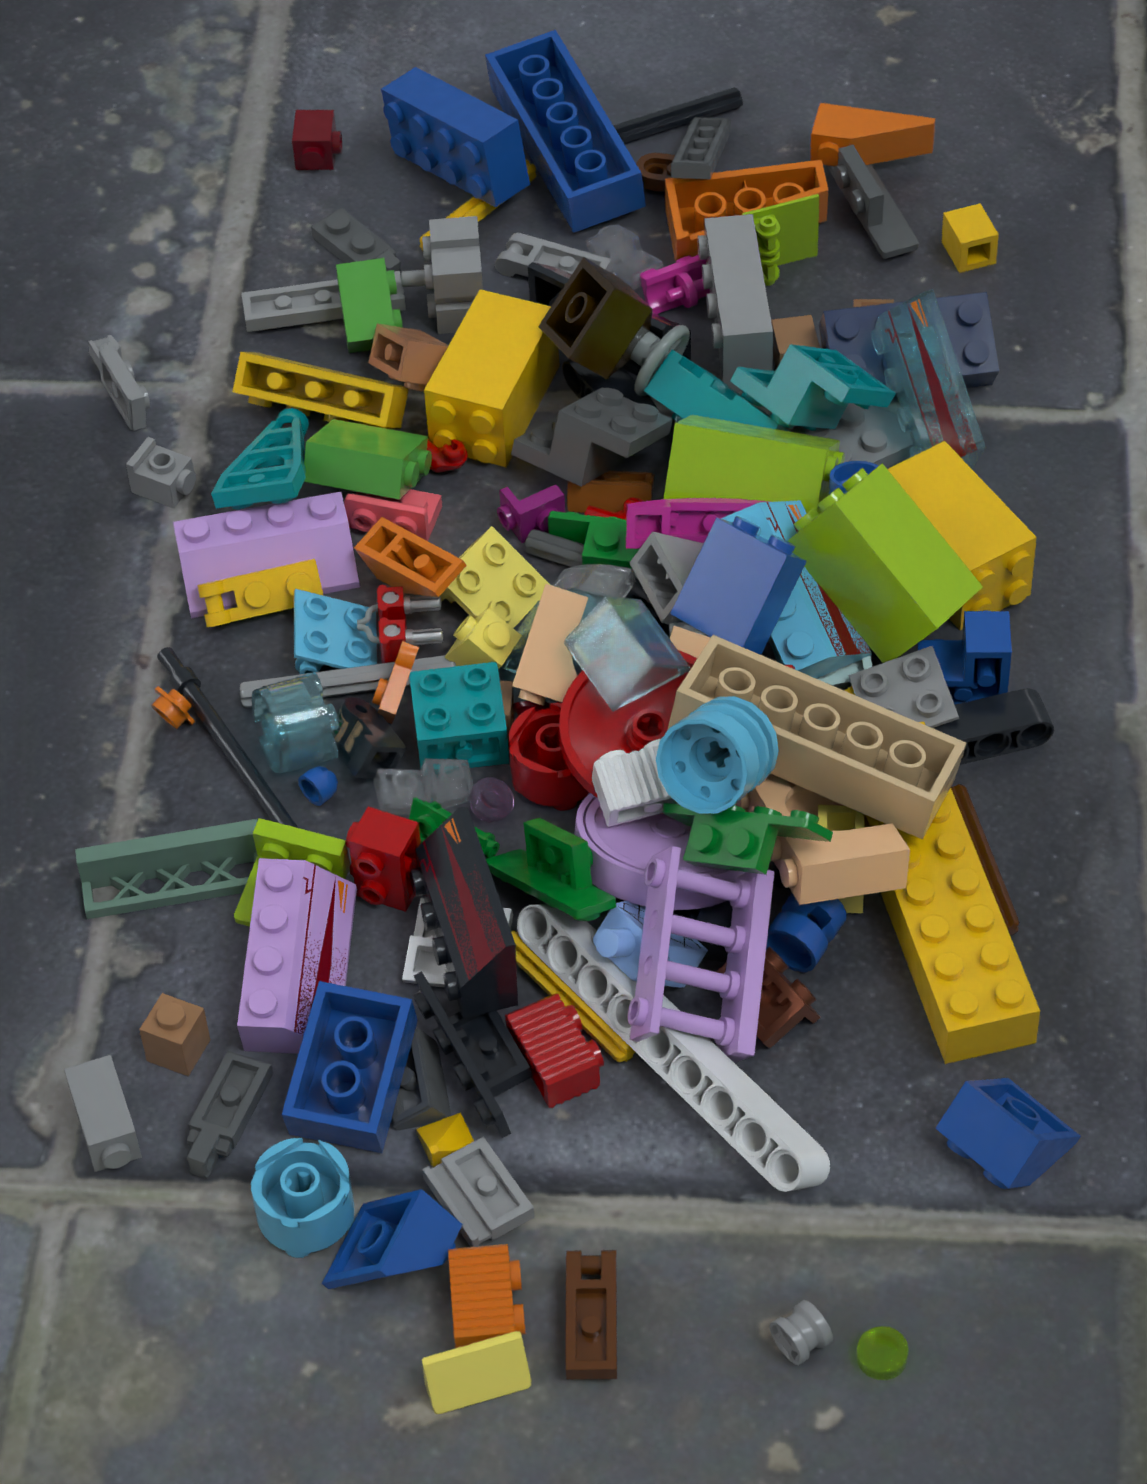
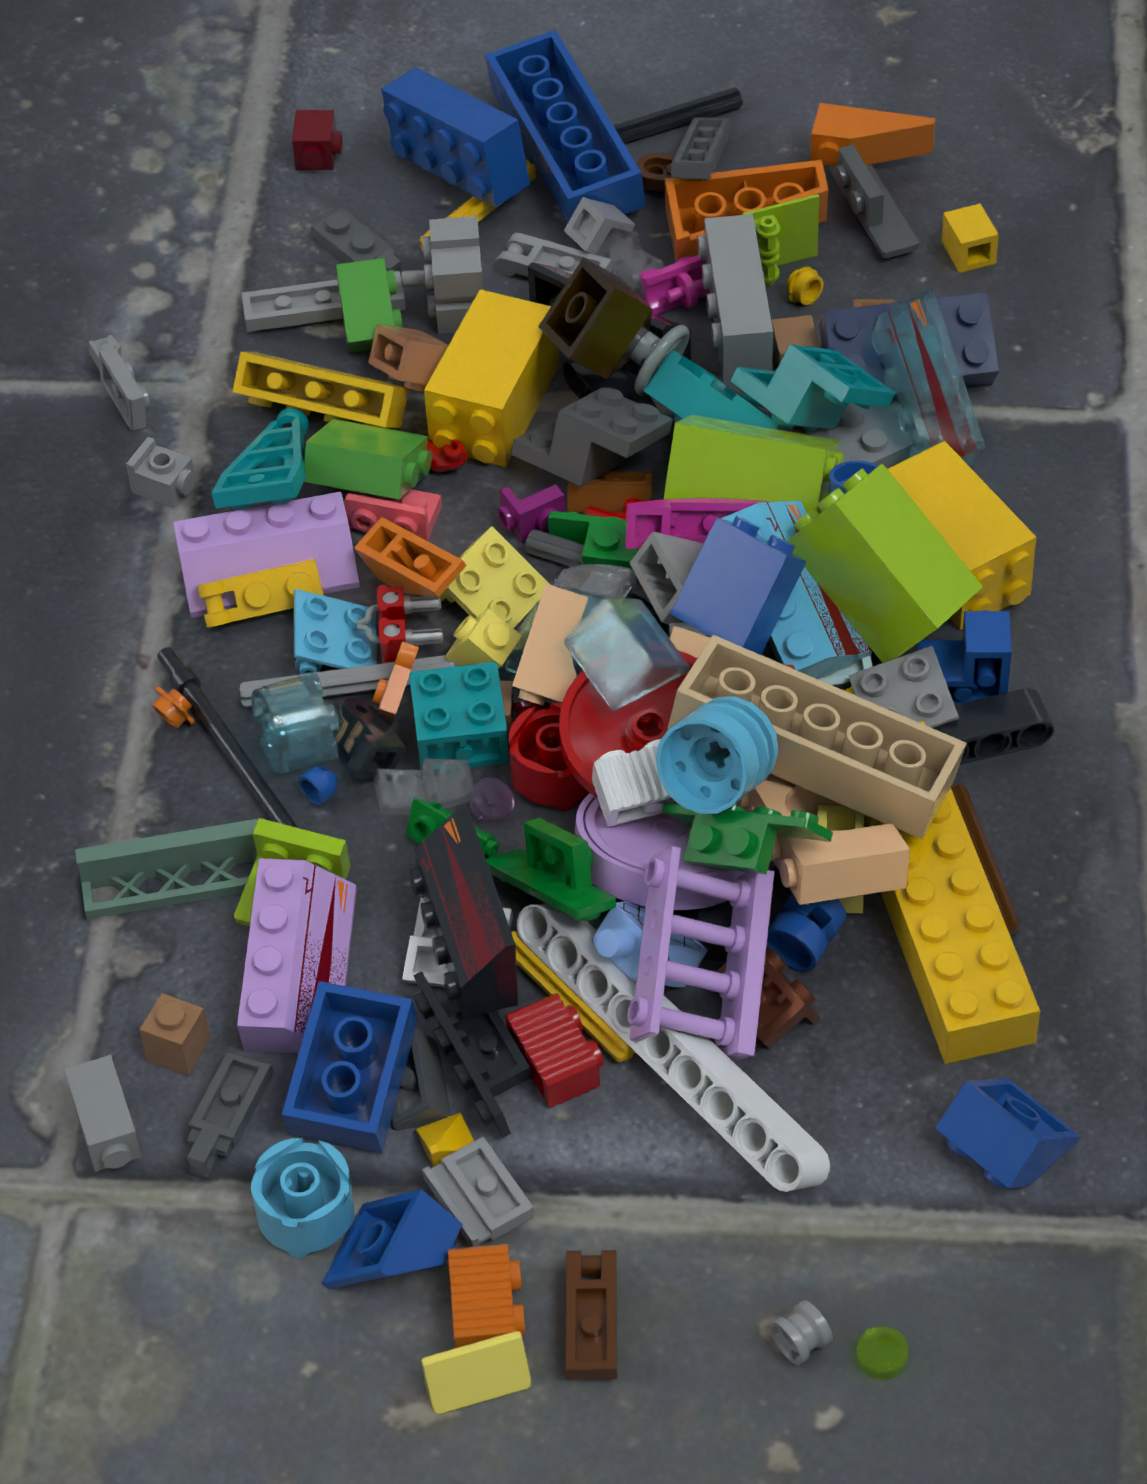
(381, 857): red brick -> none
(593, 223): none -> light grey panel
(804, 286): none -> yellow plate

